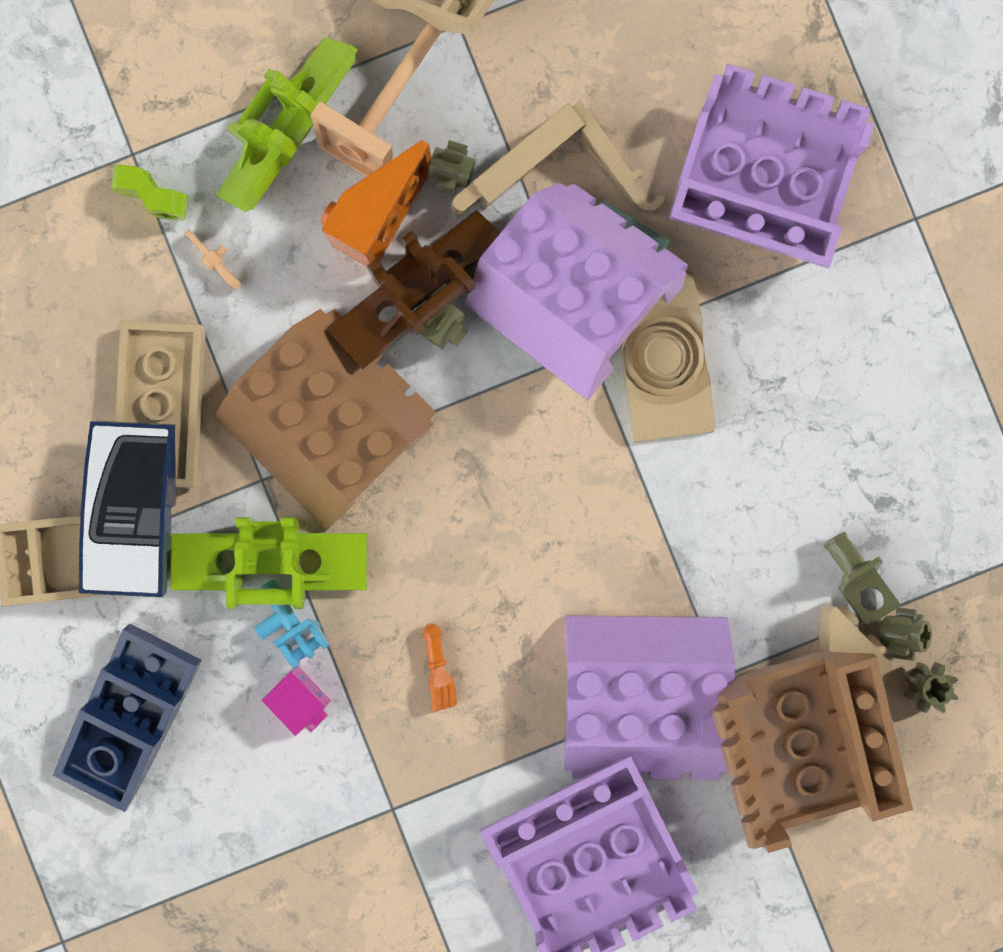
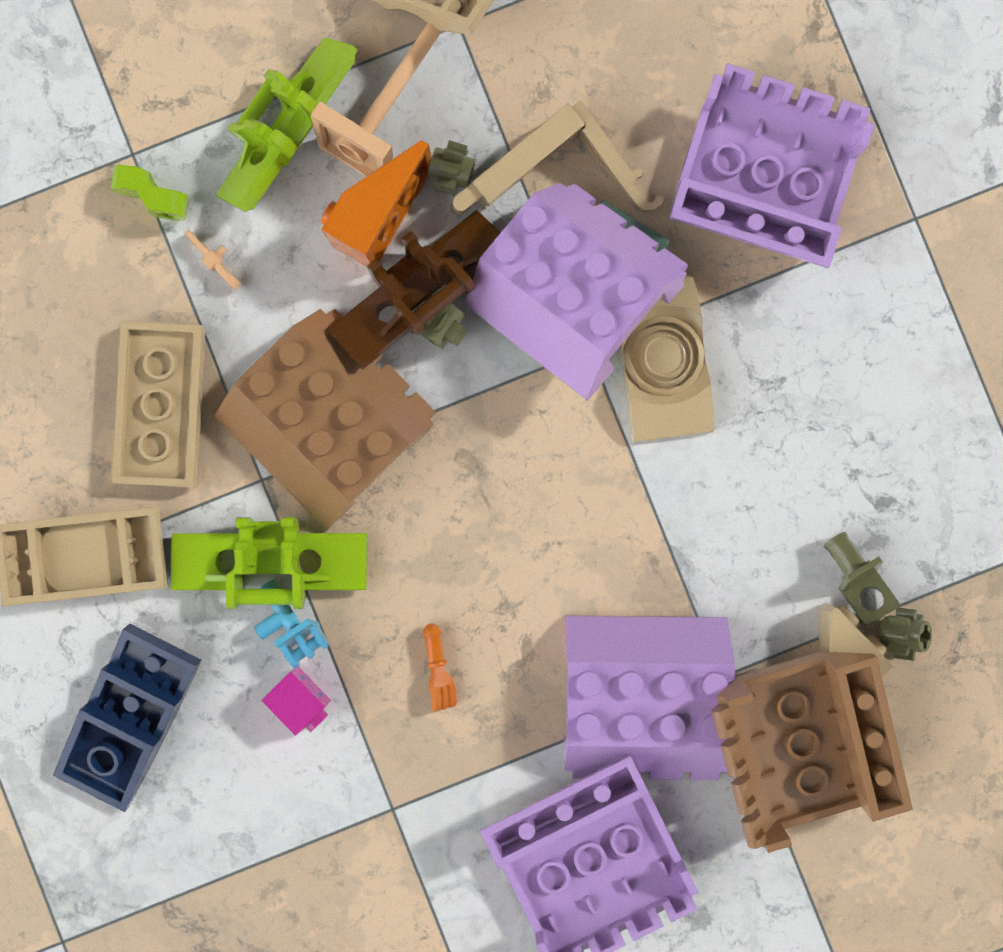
(127, 508): slope -> none
(941, 691): olive gear -> none

